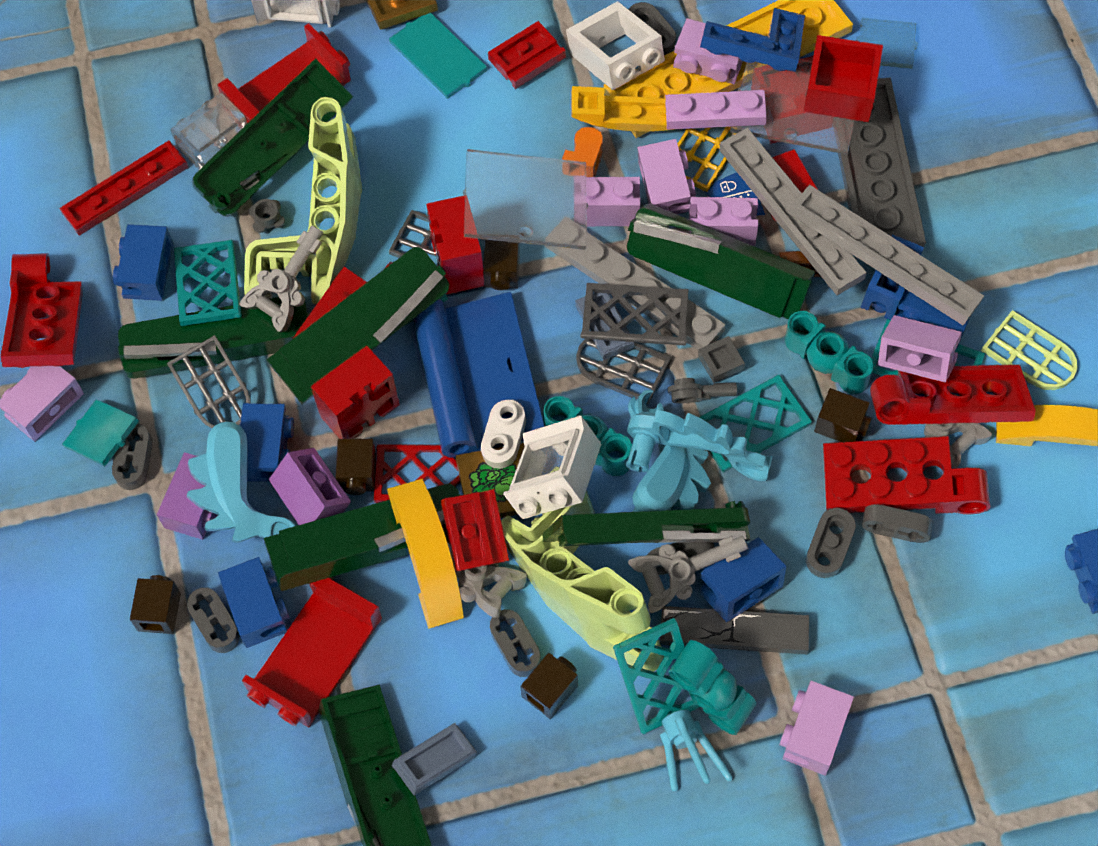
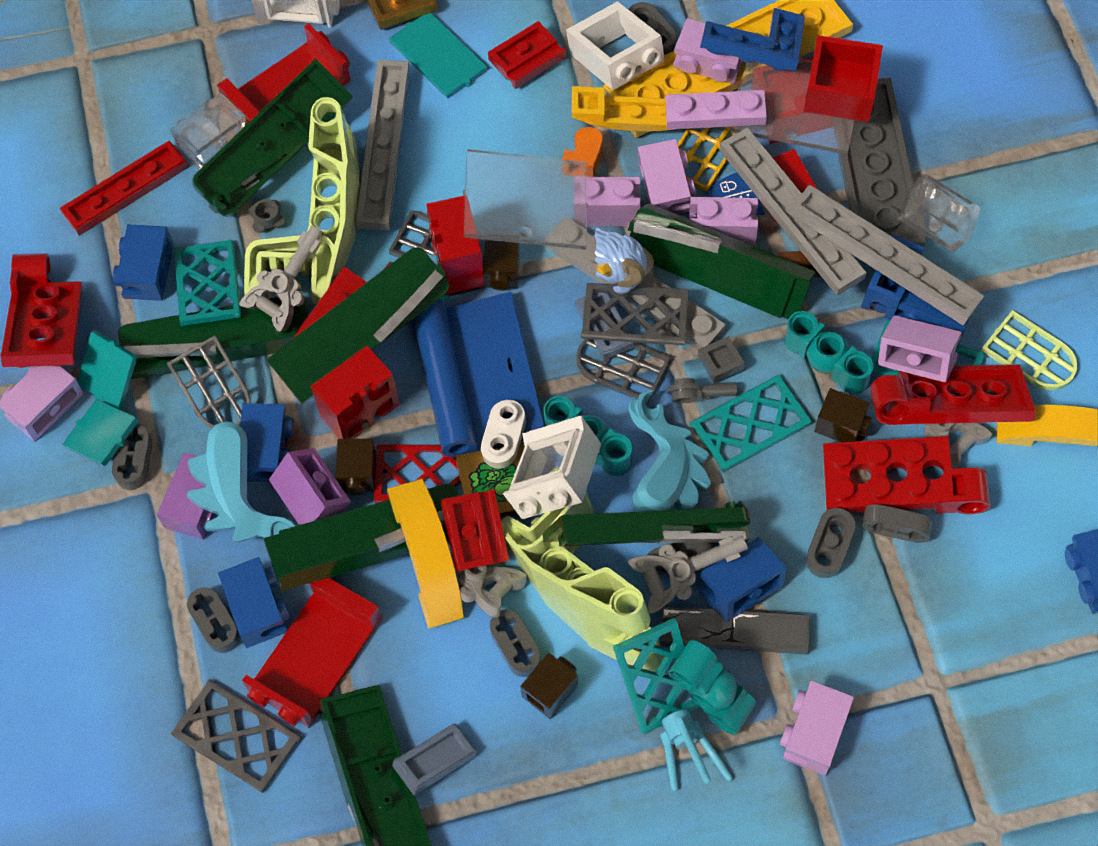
(106, 369): none -> teal piece
(155, 605): dark brown brick -> none
(236, 766): none -> flat silver window
(383, 145): none -> light grey plate
(621, 260): none -> light blue hair
(691, 433): medium azure animal -> none
(896, 38): clear light blue piece -> none
(939, 213): none -> clear brick

